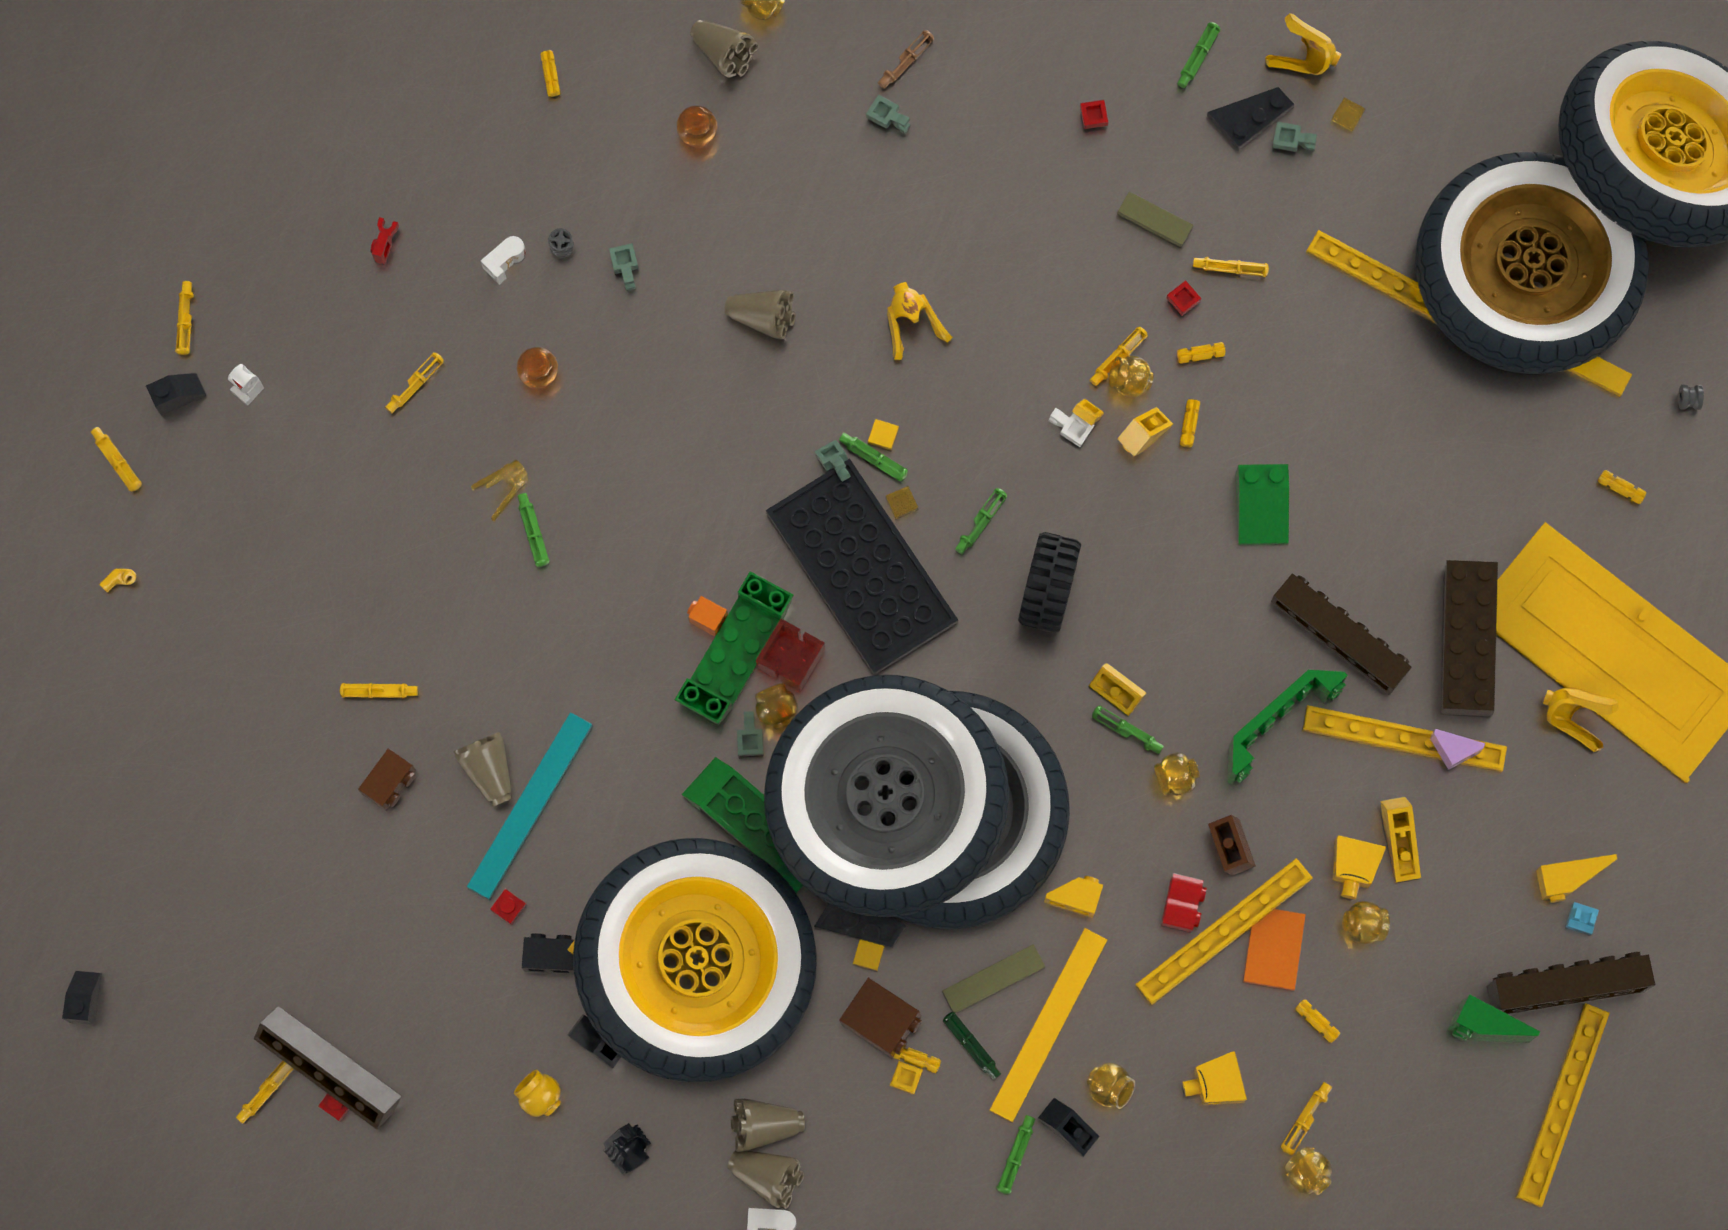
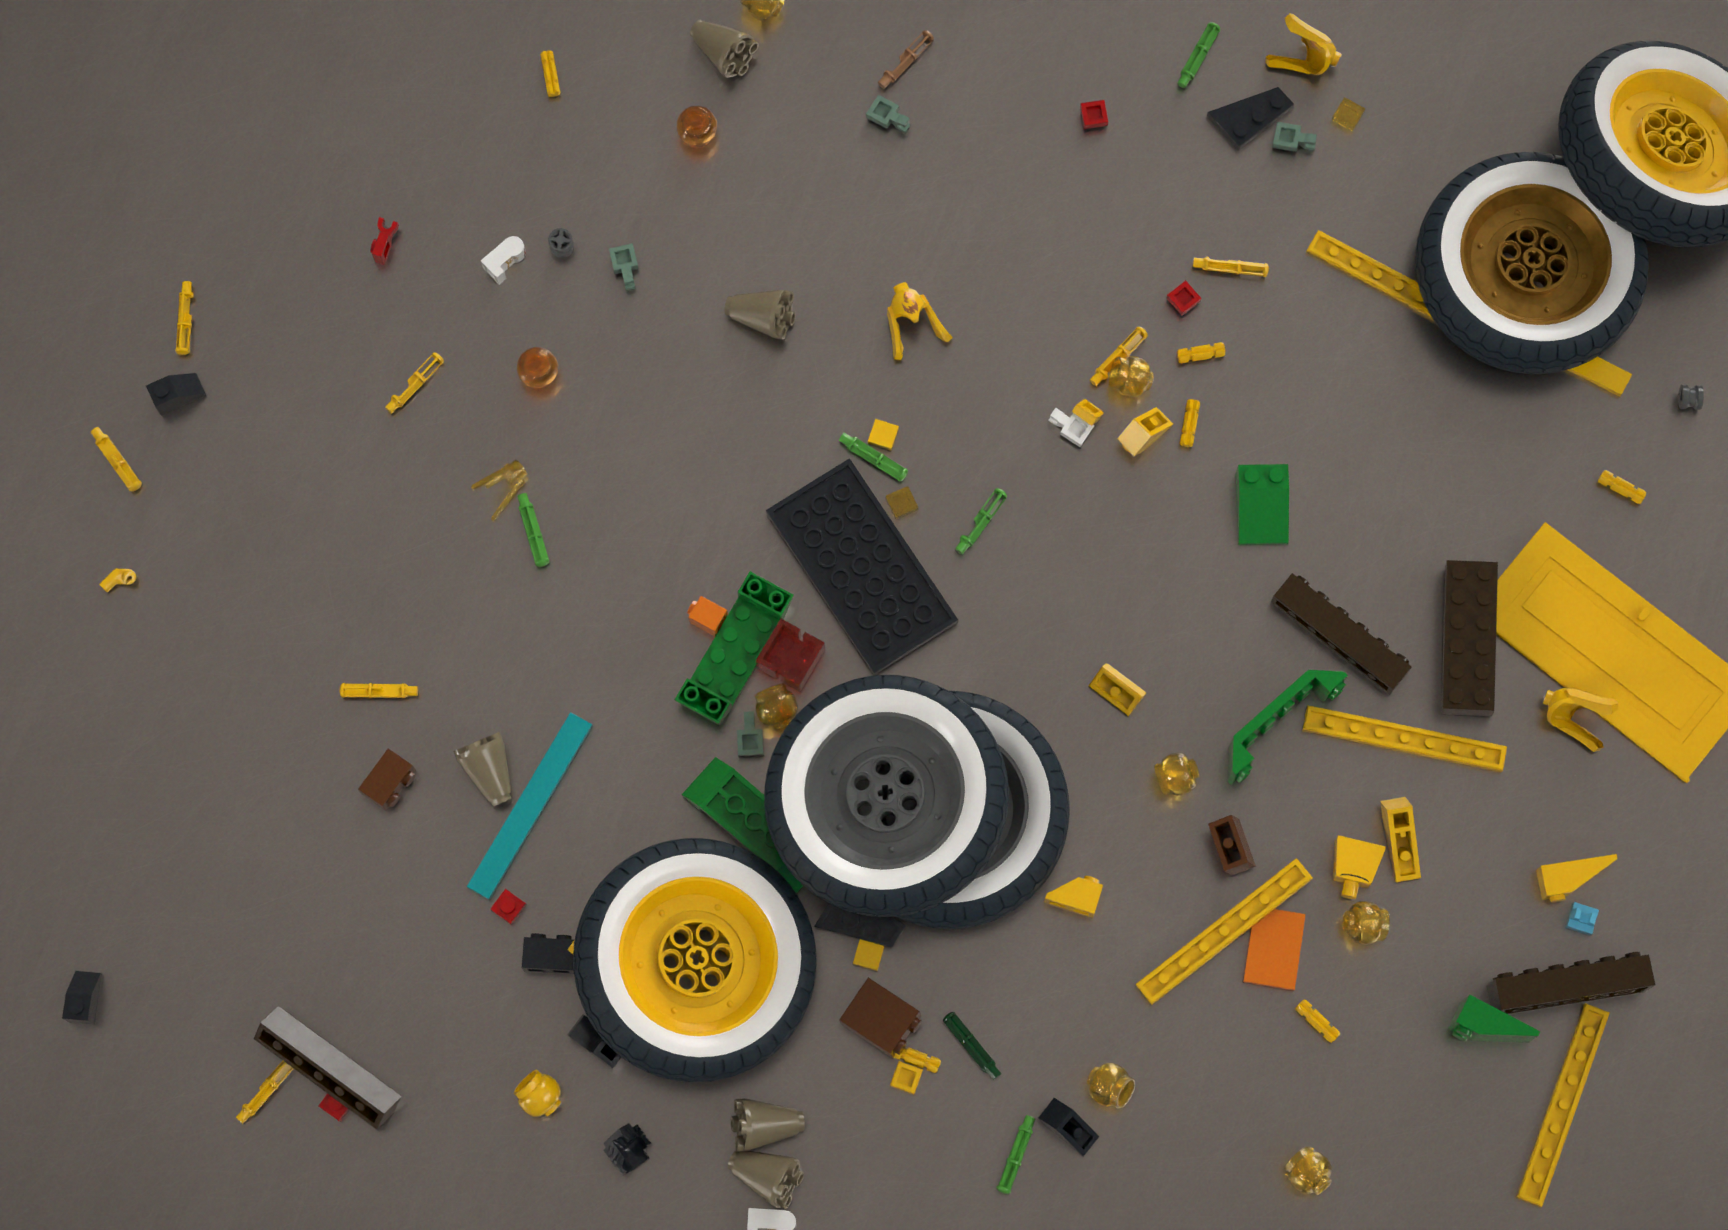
(245, 384): white leg -> none
(833, 456): sand green plate -> none
(993, 979): olive tile -> none
(1048, 1025): yellow tile -> none
(1049, 582): black tyre -> none
(1127, 729): bright green piece -> none
(1155, 219): olive tile -> none
(1183, 902): red brick -> none
(1217, 1081): yellow torso -> none
(1306, 1119): yellow piece -> none
(1455, 748): lavender slope -> none

